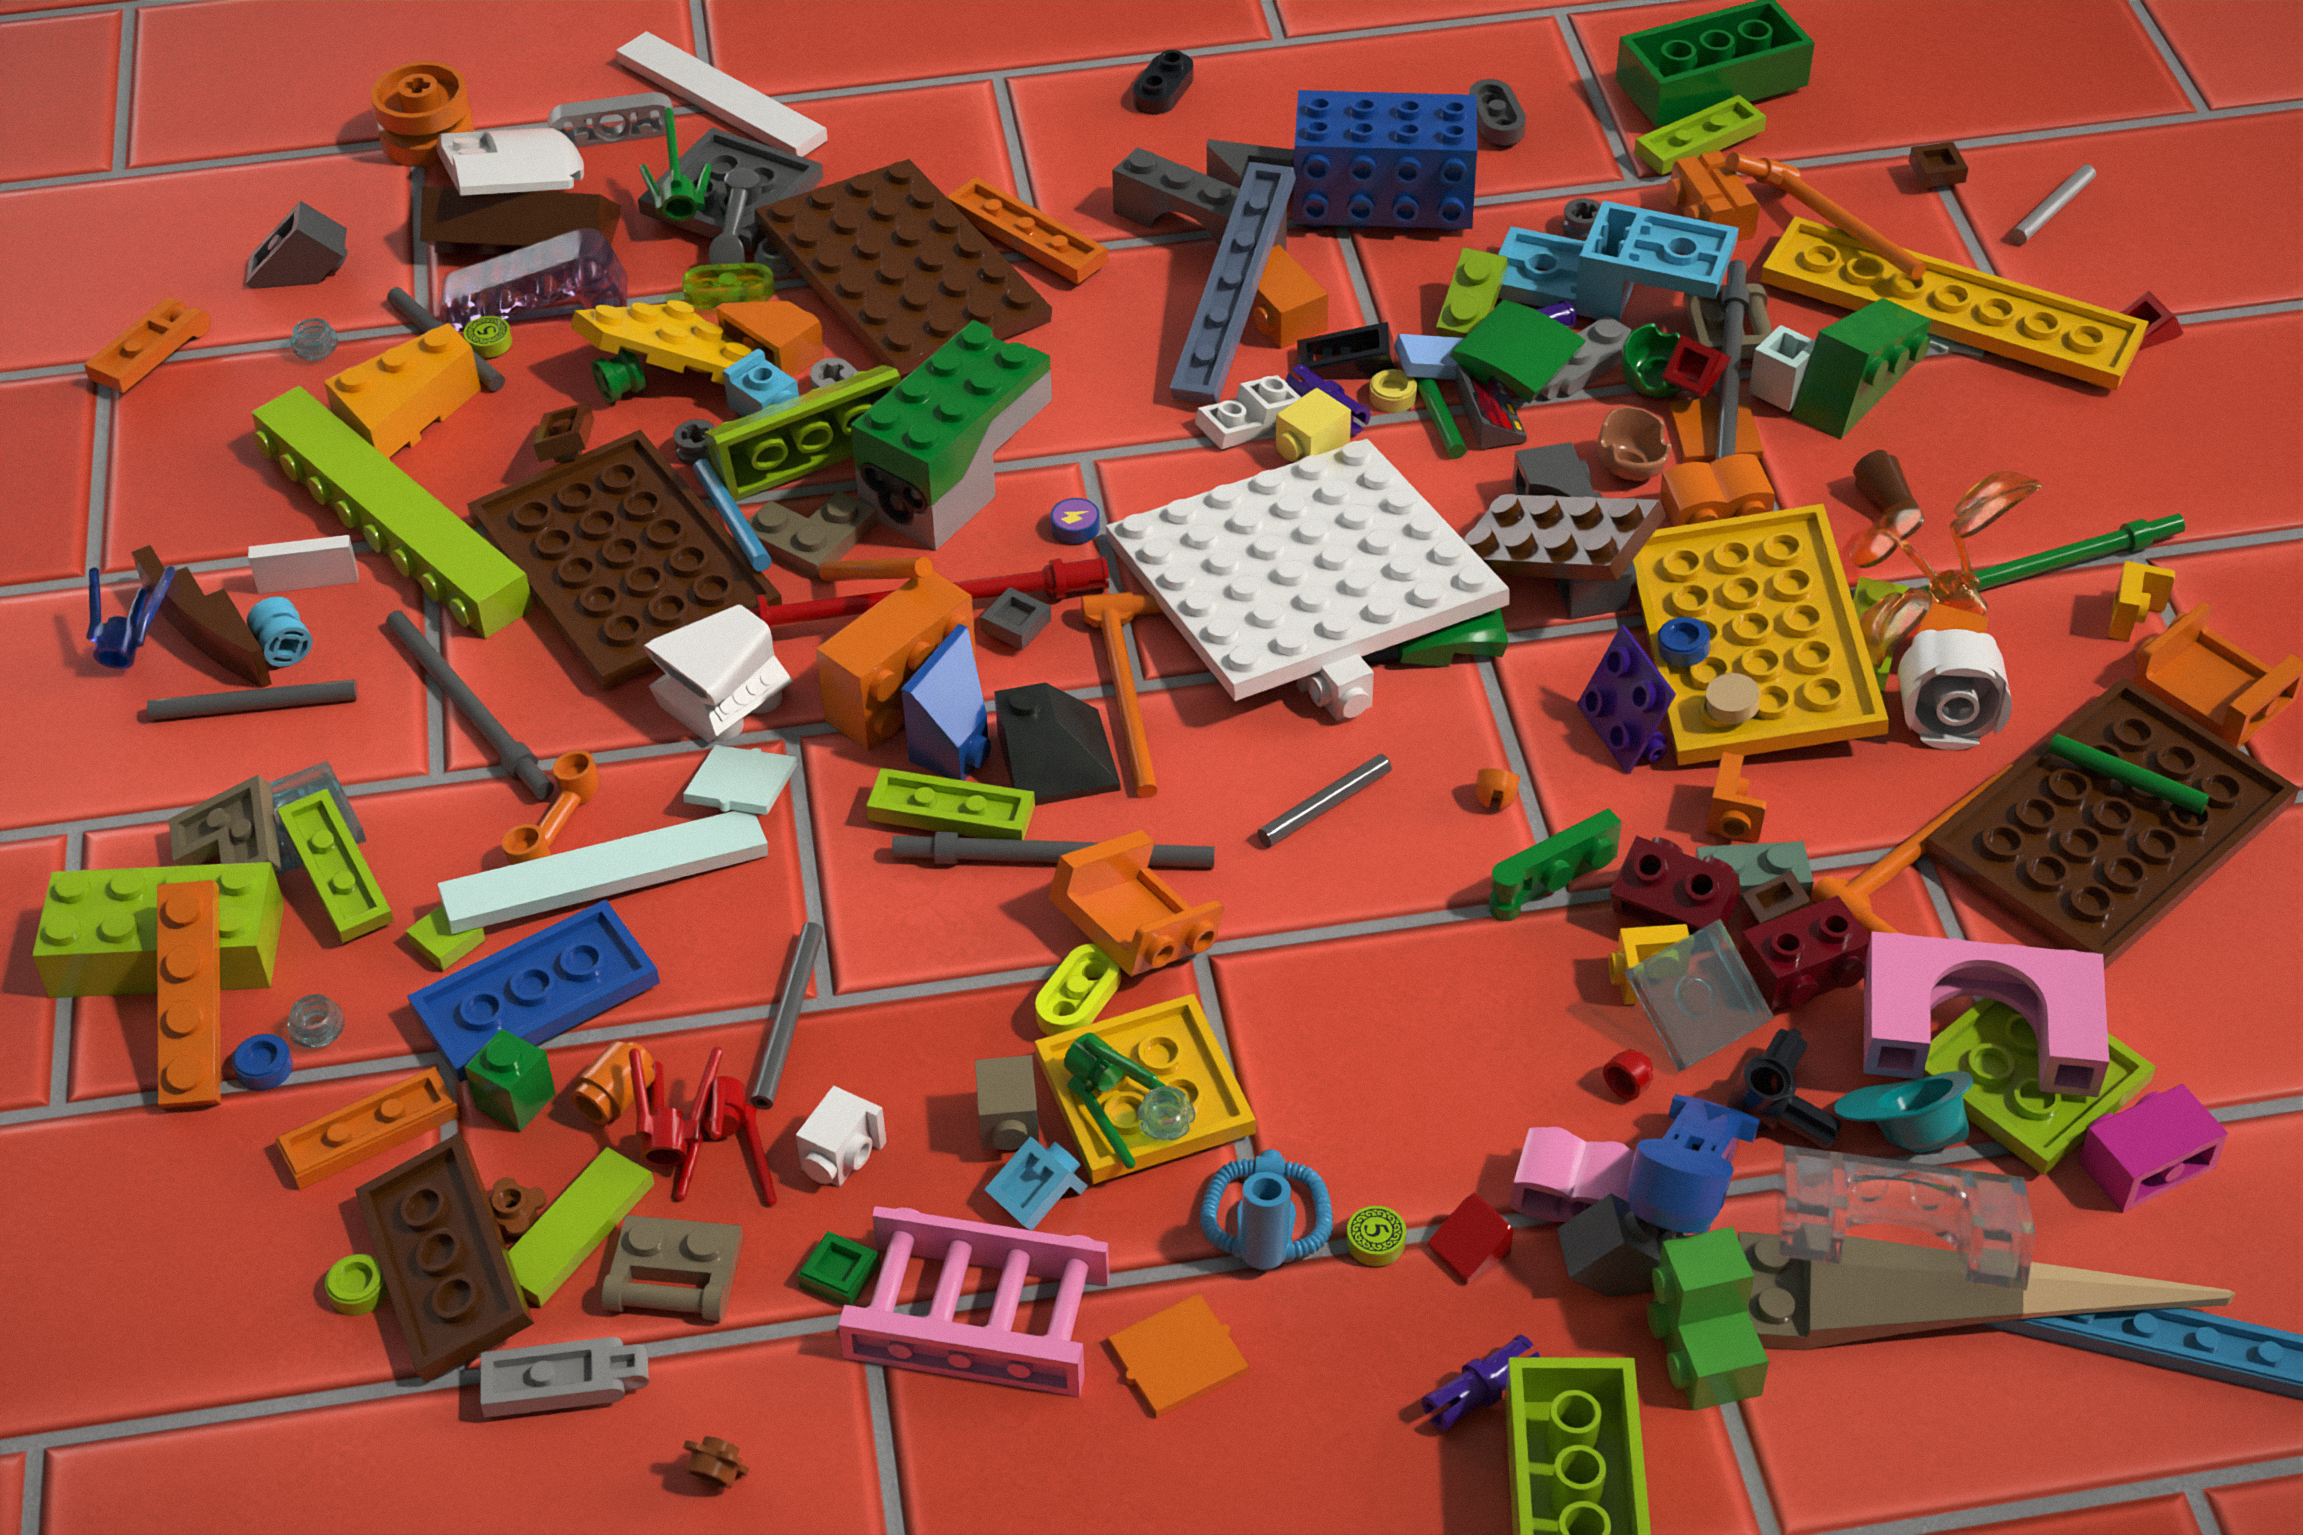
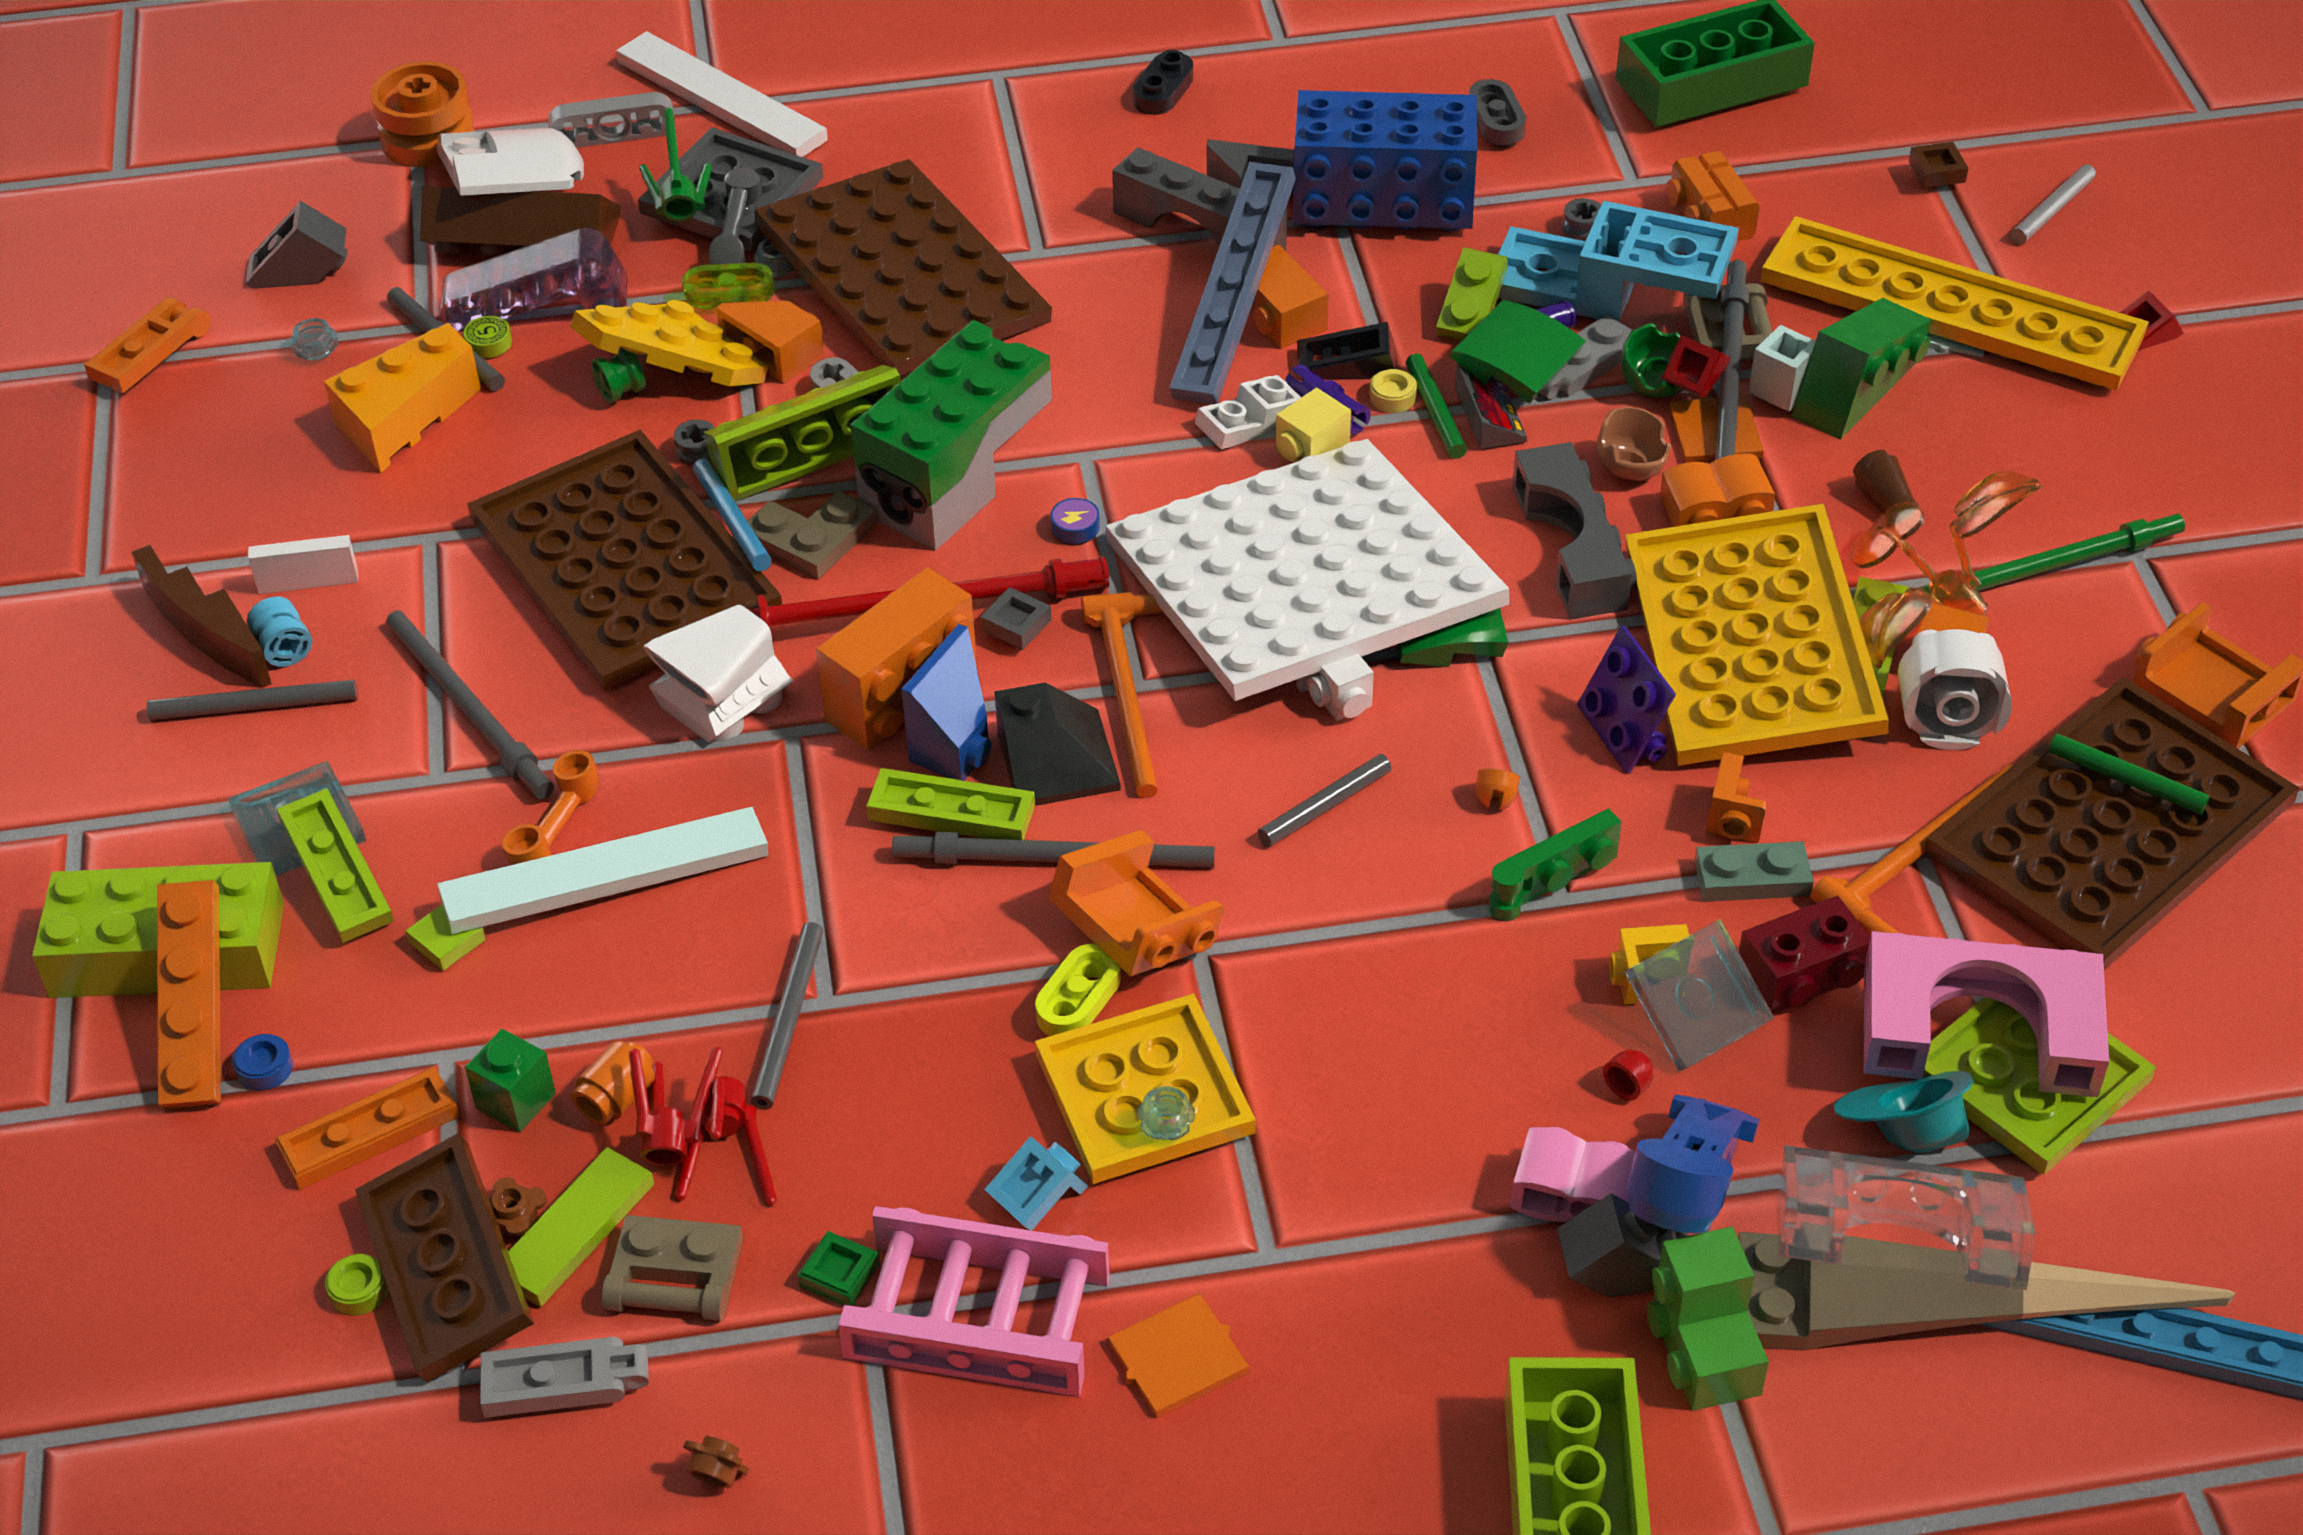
(121, 636): clear blue plant -> none
(232, 824): dark tan plate -> none
(315, 1021): clear light blue plate -> none
(392, 512): lime brick -> none
(535, 986): blue plate -> none
(564, 433): reddish brown plate -> none
(740, 779): light aqua piece -> none
(756, 383): medium azure brick -> none
(839, 1136): white brick -> none
(876, 569): orange bar -> none
(1006, 1102): dark tan brick -> none
(1029, 230): orange plate -> none
(1101, 1068): green plant -> none
(1266, 1211): dark azure piece -> none
(1376, 1235): lime tile -> none
(1427, 355): light blue tile -> none
(1472, 1238): red slope -> none
(1477, 1385): dark purple pin -> none
(1564, 535): reddish brown plate -> none
(1673, 888): dark red brick -> none
(1684, 641): blue tile -> none
(1700, 133): lime plate -> none
(1732, 698): tan tile -> none
(1769, 1088): black axle -> none
(1775, 898): reddish brown plate -> none
(1788, 179): orange bar -> none
(2138, 590): yellow bracket -> none
(2152, 1147): dark pink brick -> none

